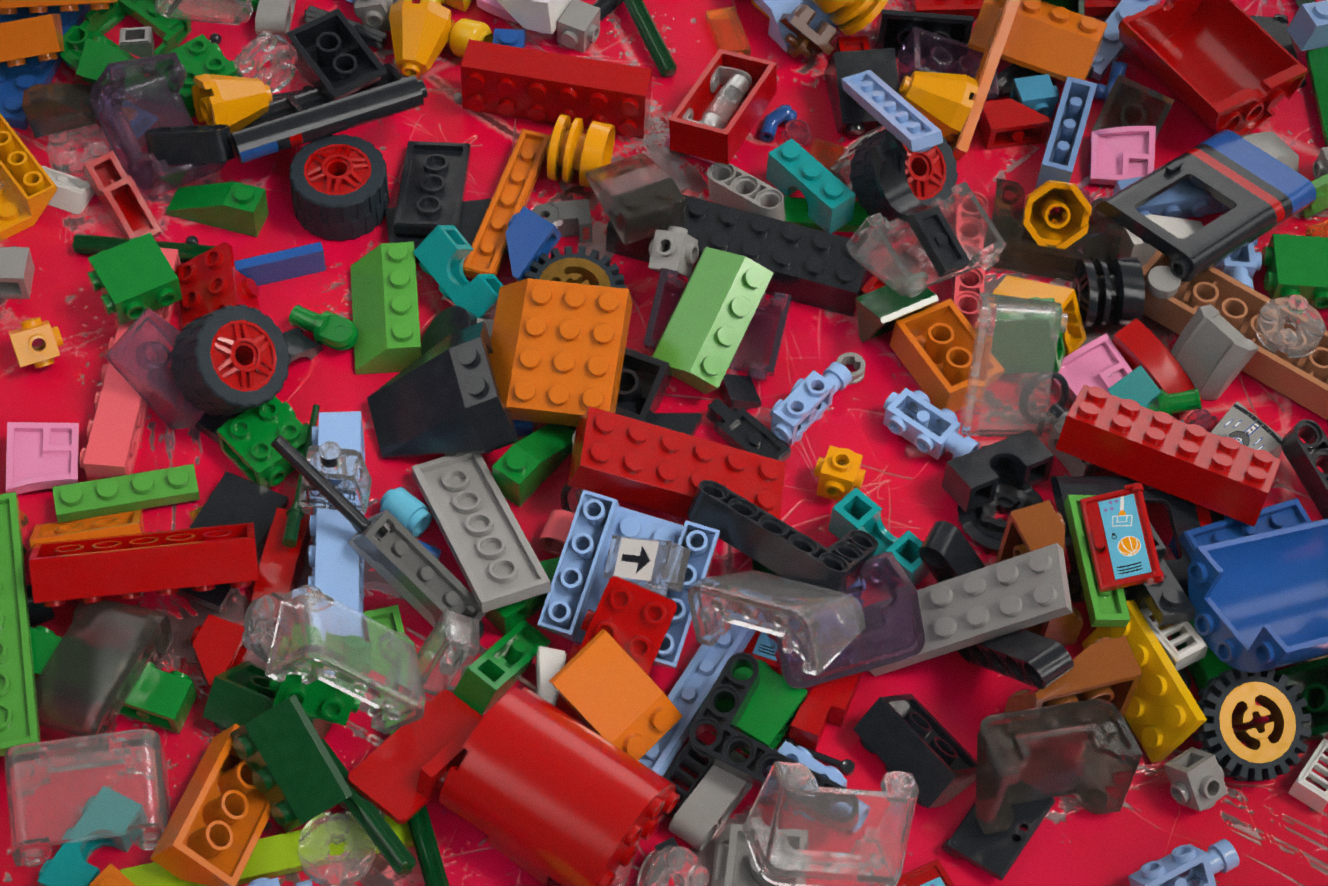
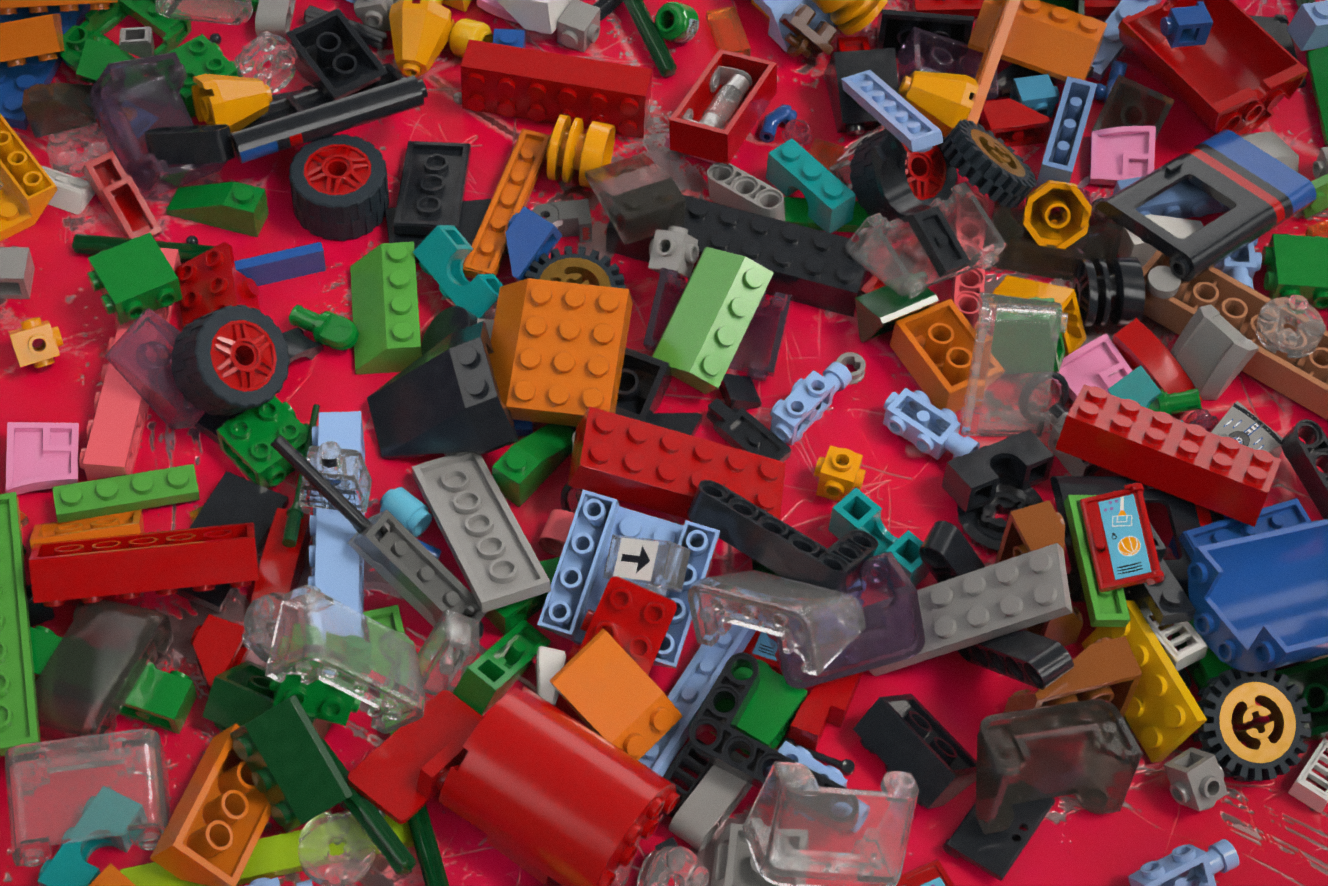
(677, 22): none -> green head
(988, 163): none -> black wheel
(1187, 25): none -> blue brick

